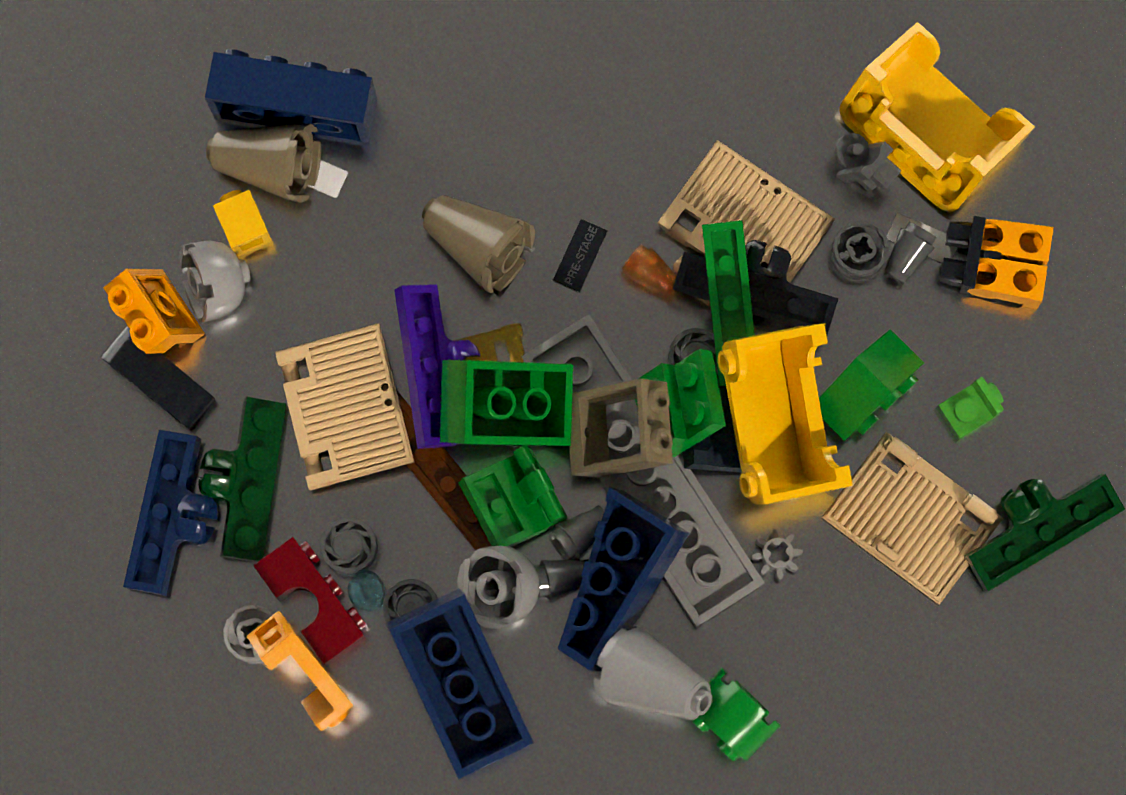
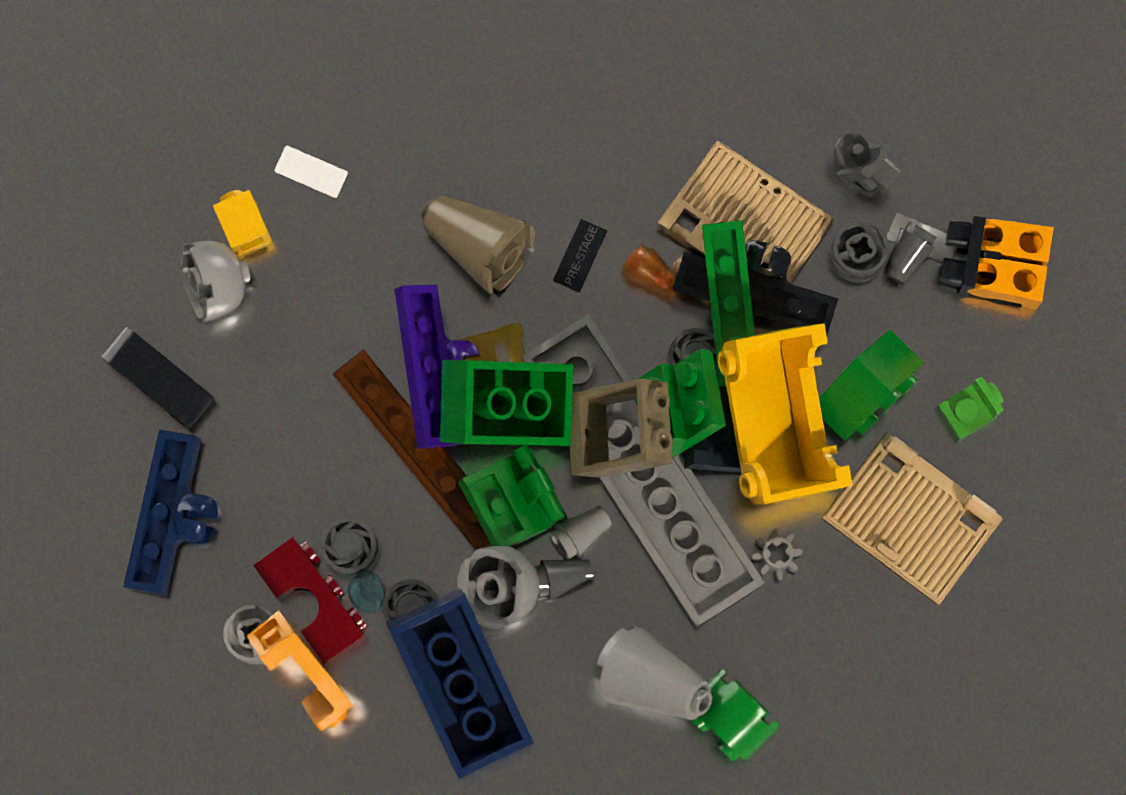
(152, 310): light orange plate -> none
(247, 478): dark green plate -> none
(269, 157): dark tan cone -> none
(284, 93): dark blue brick -> none
(345, 406): tan window -> none
(621, 575): dark blue wedge -> none
(935, 130): yellow windscreen -> none
(1041, 526): dark green plate -> none

